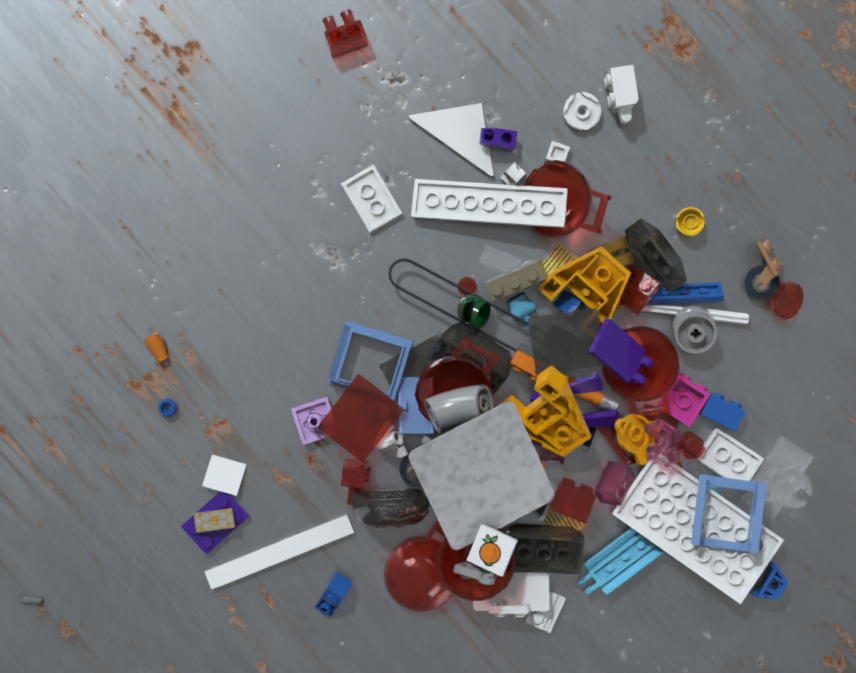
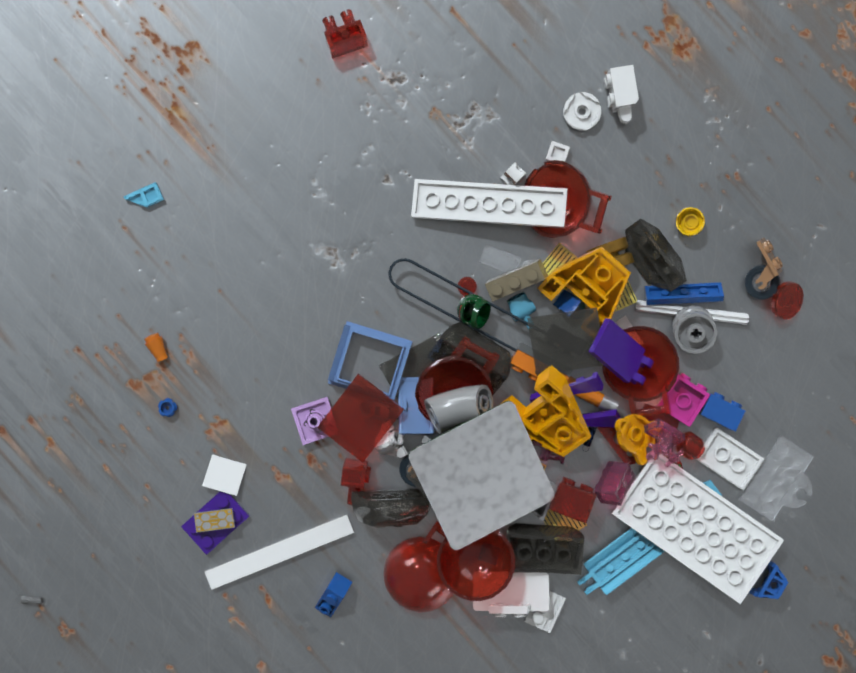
(146, 196): none -> medium azure tile
(371, 198): white tile -> none
(460, 131): white tile -> none
(471, 571): light grey hinge -> none
(492, 550): white tile -> none
(498, 138): dark purple leg -> none
(638, 290): clear red plate -> none
(756, 512): medium blue piece -> none

